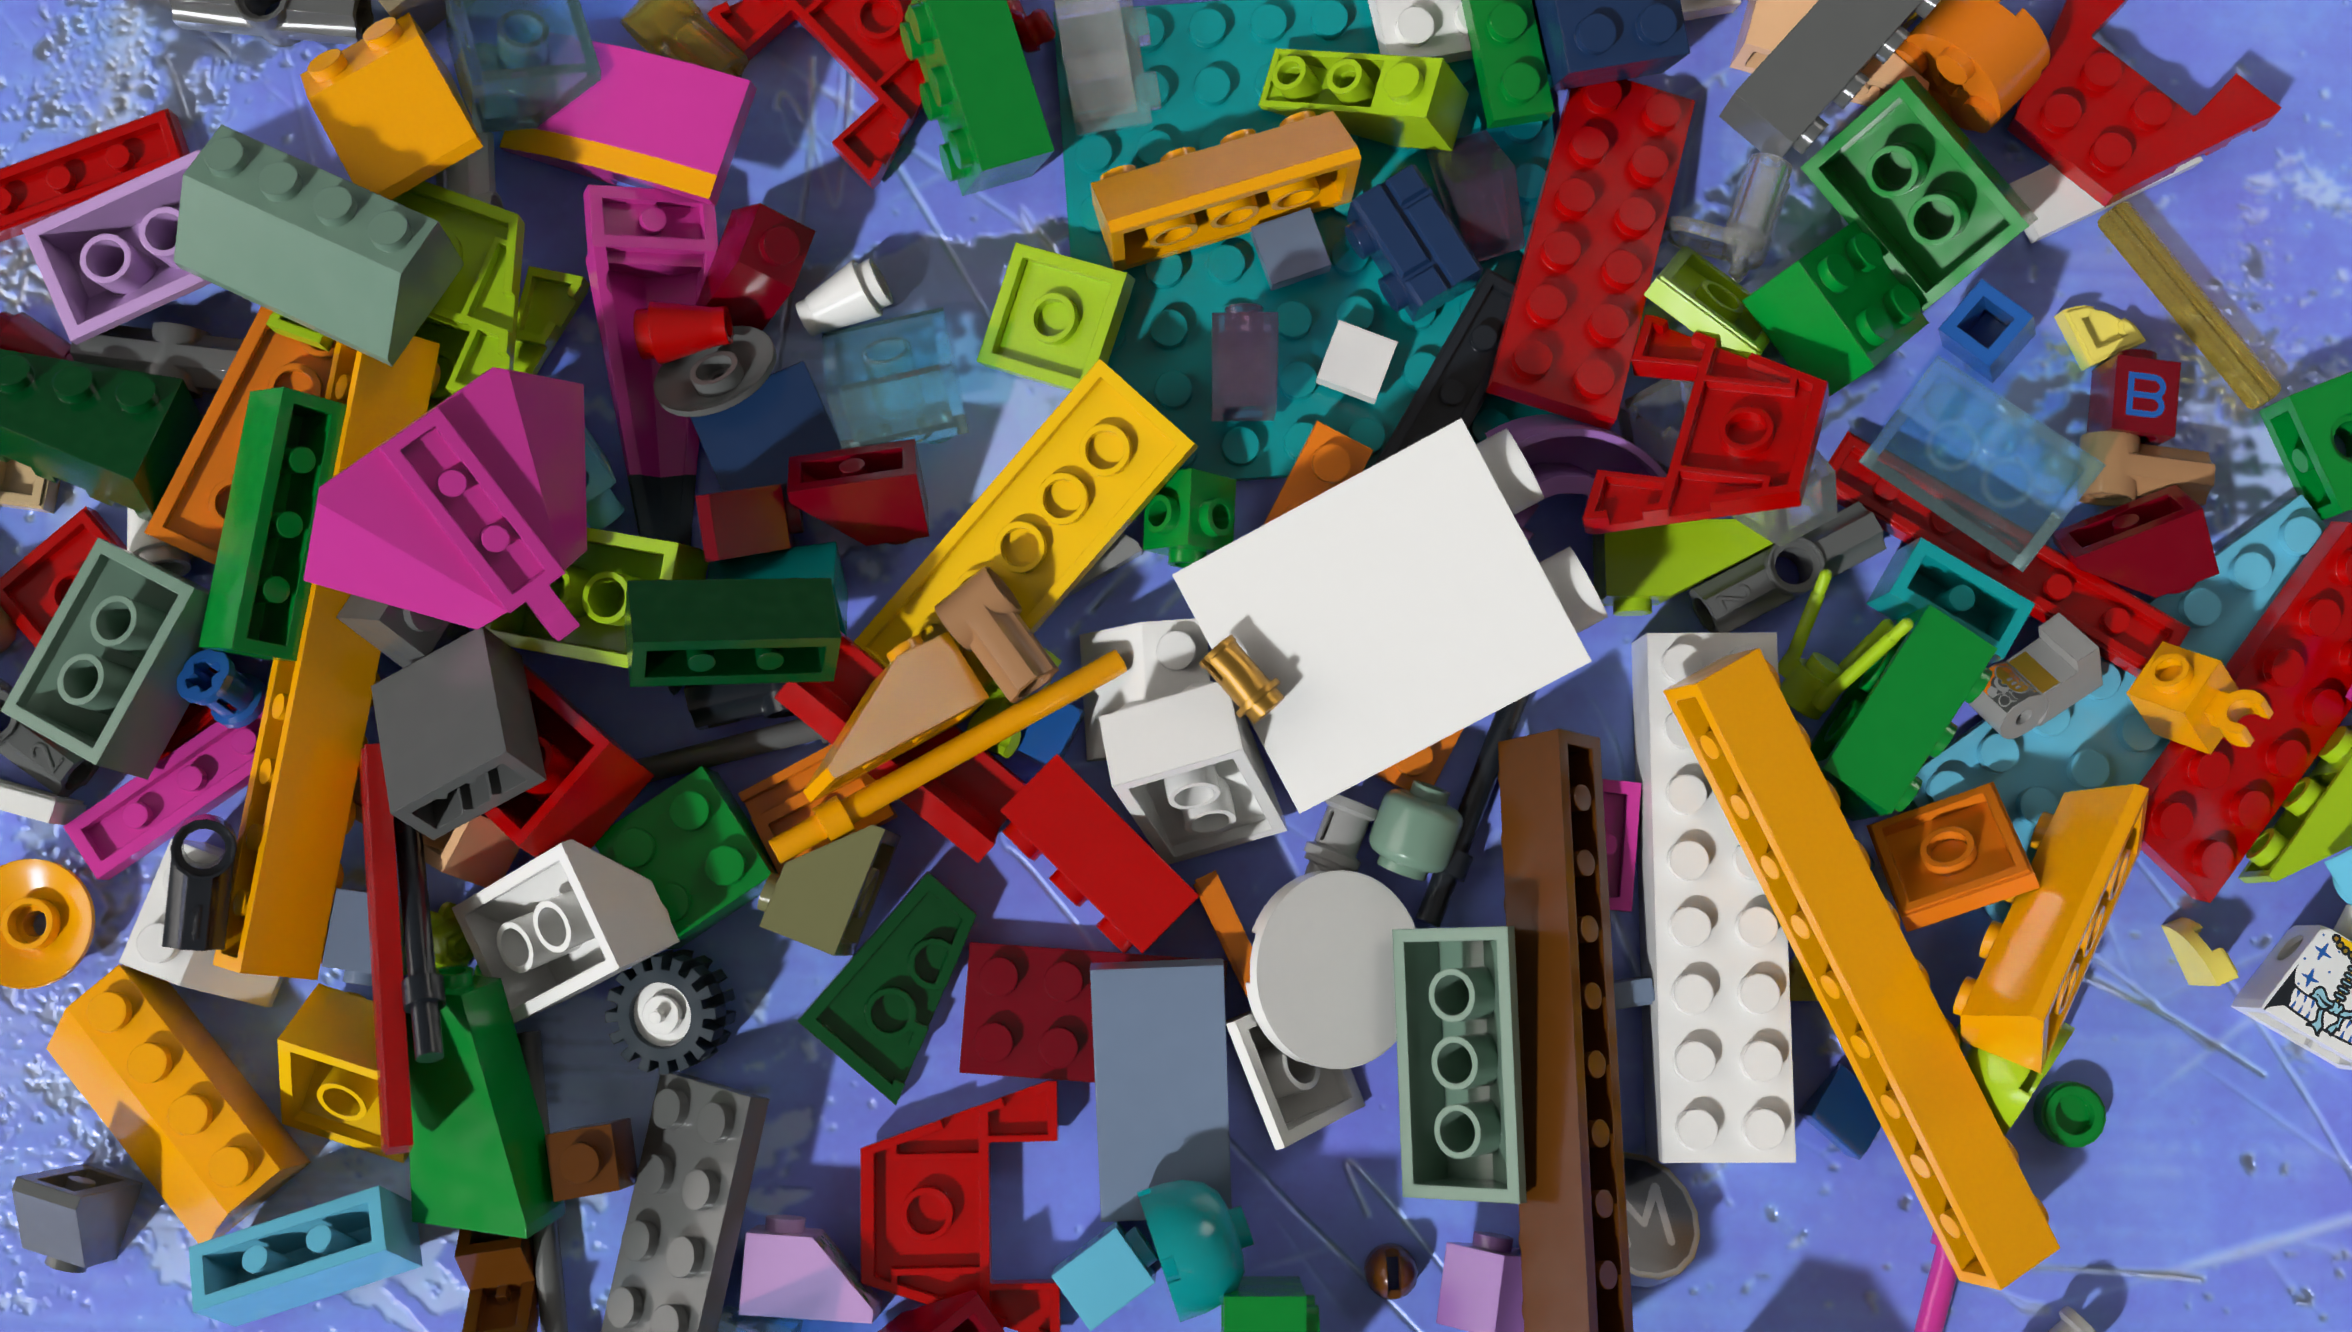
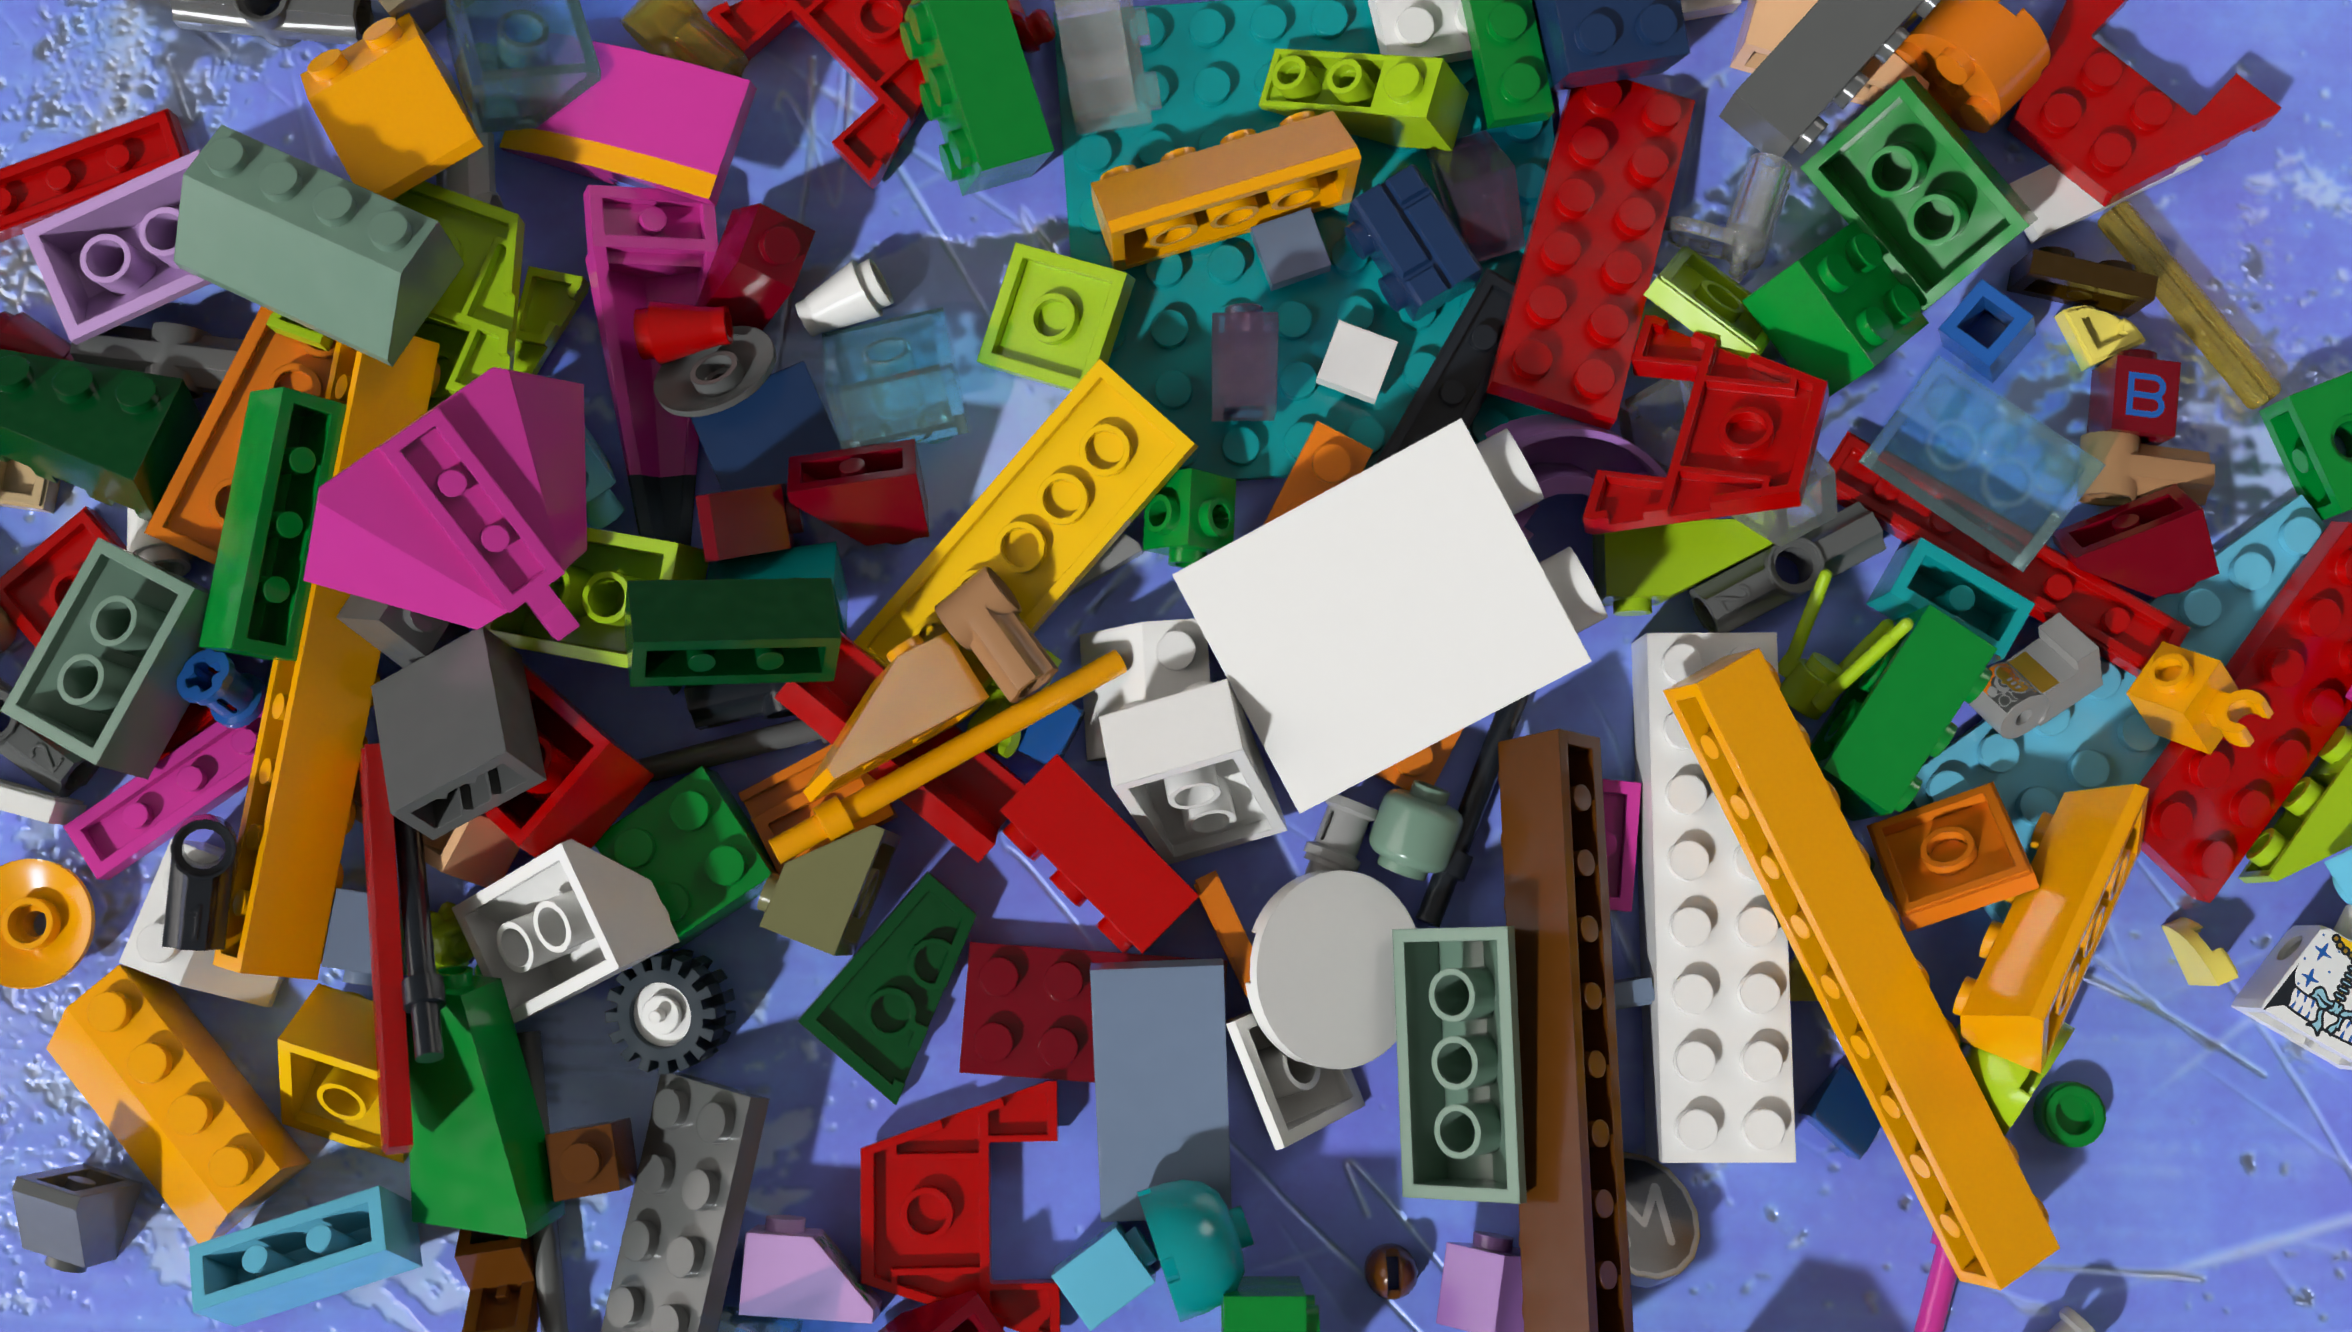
(1242, 680): pearl gold pin -> none
(2060, 277): none -> dark brown plate

